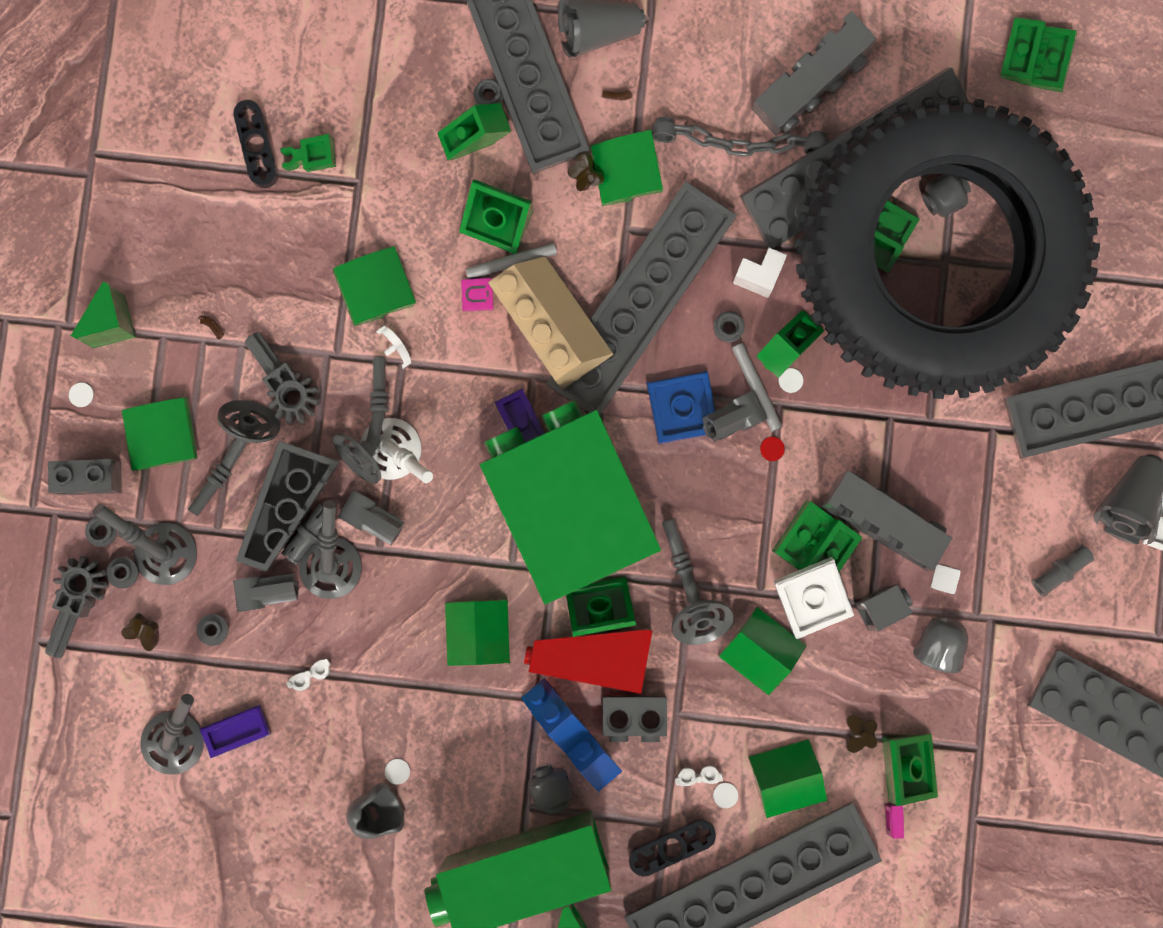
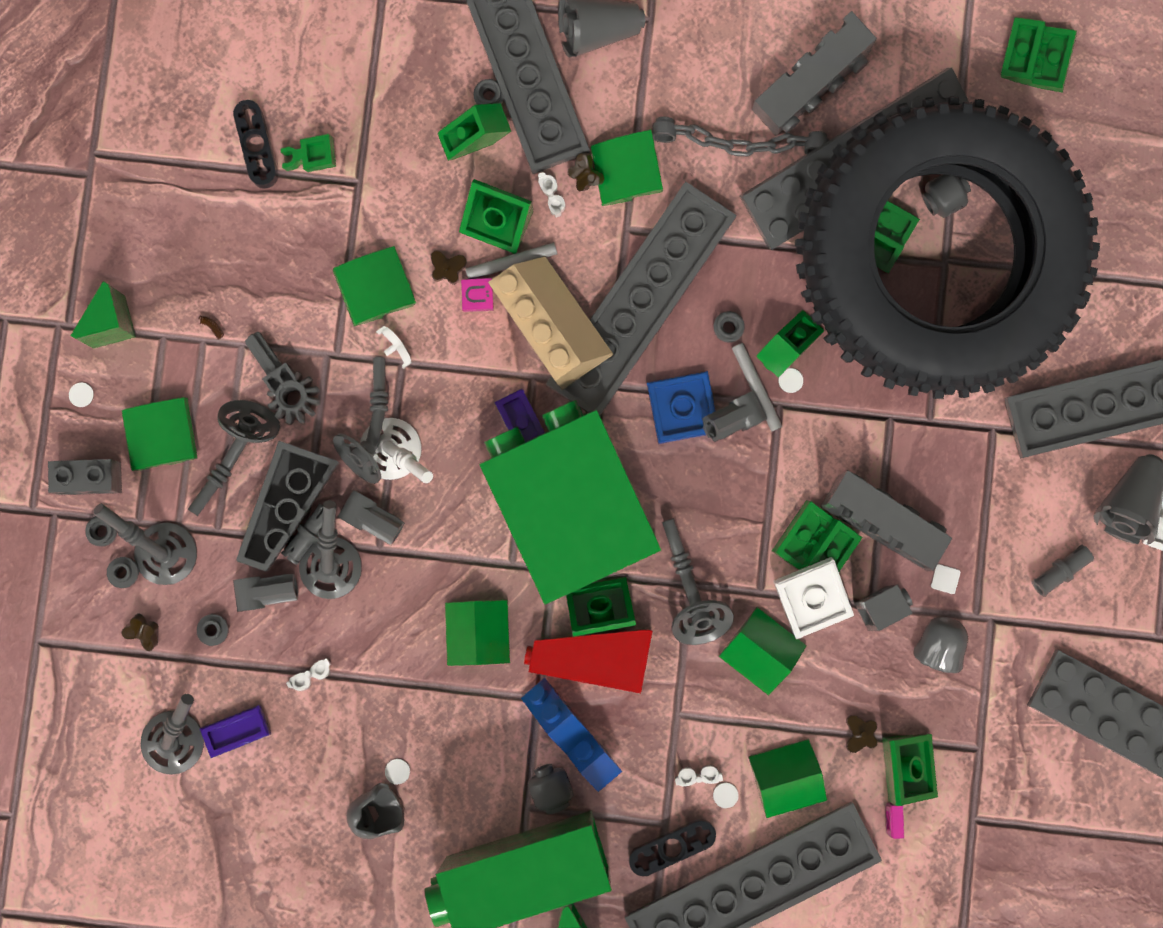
(72, 602): dark grey gear -> none
(447, 268): none -> dark brown piece
(549, 187): none -> white piece
(616, 95): reddish brown leg -> none
(635, 707): dark grey brick -> none
(760, 277): white piece -> none
(772, 449): red sticker -> none

